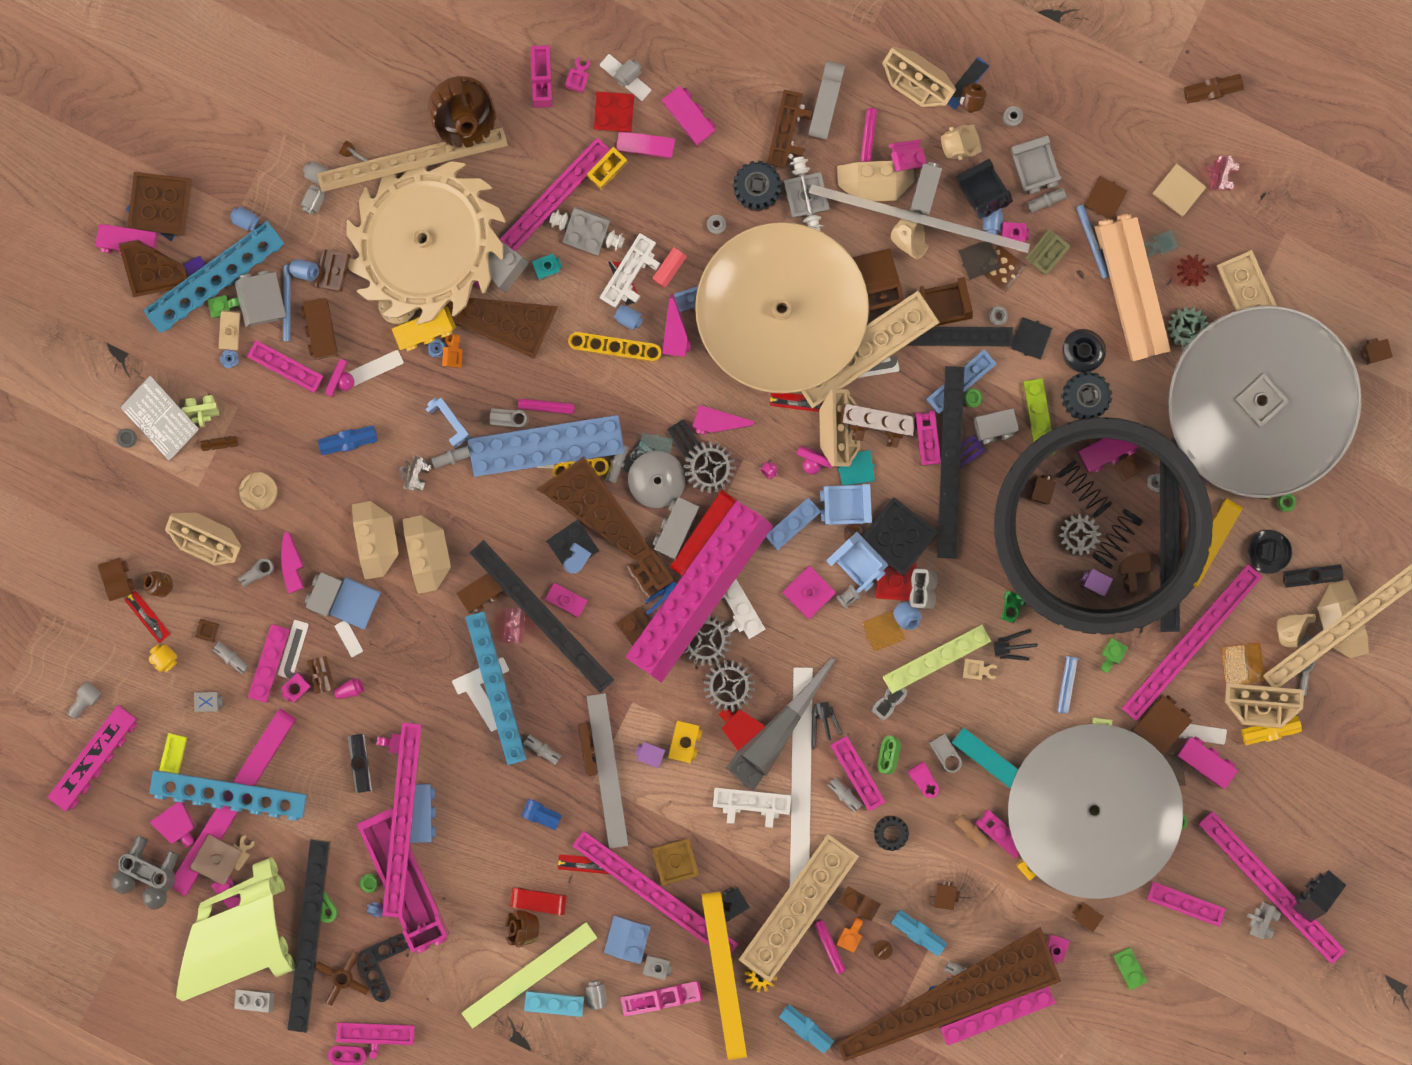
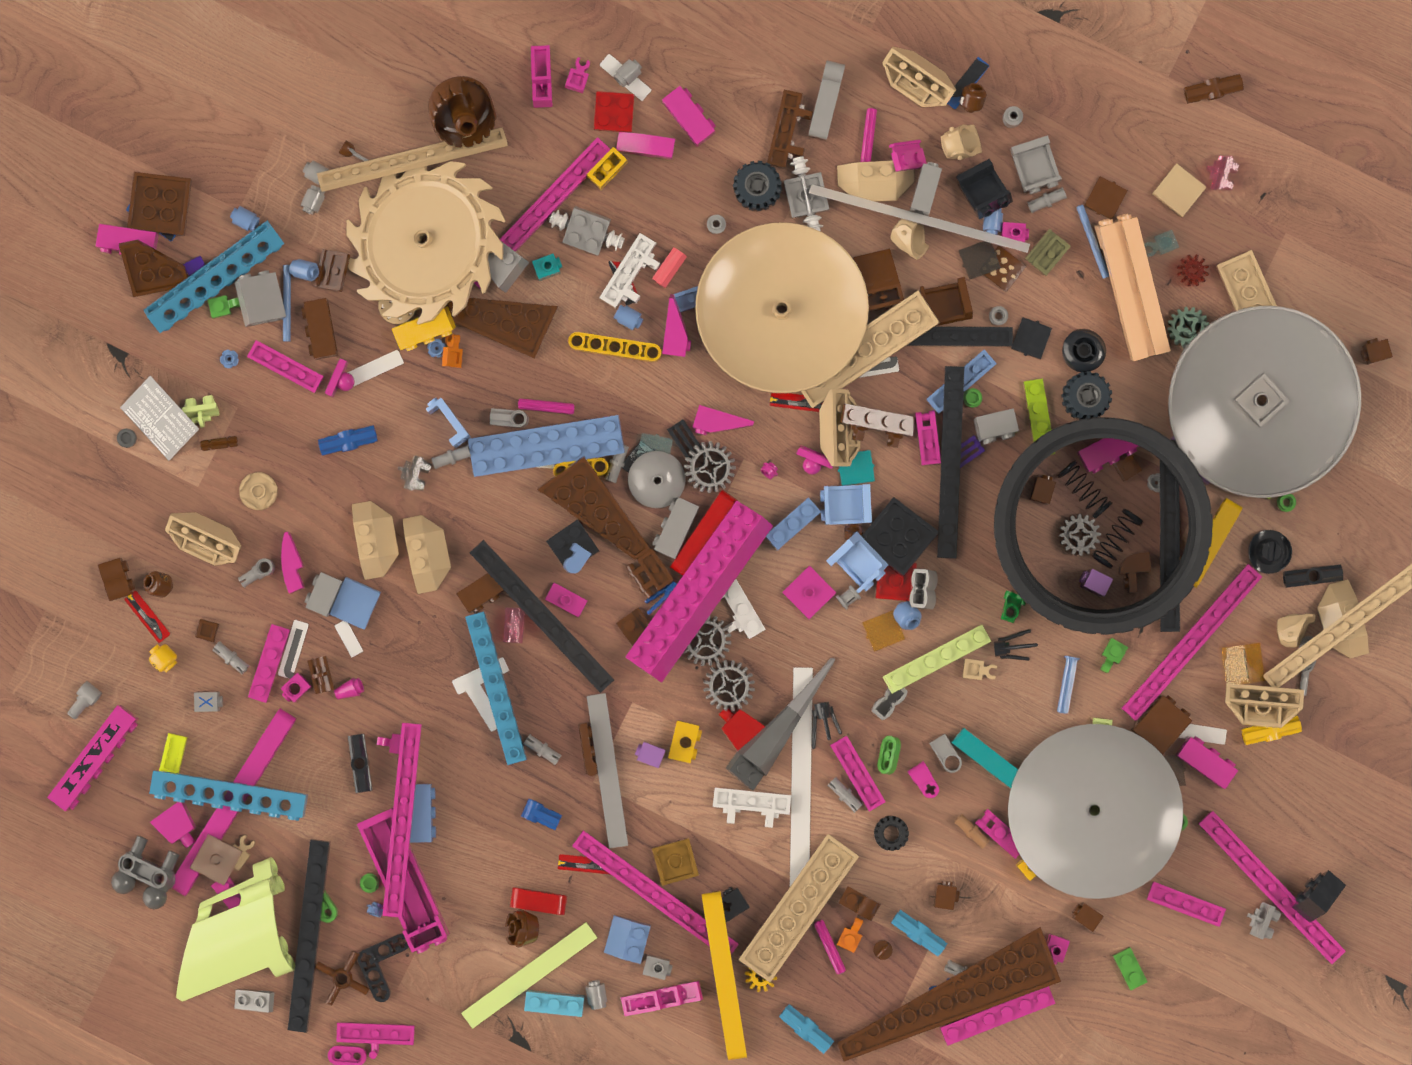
(229, 330): tan plate -> none

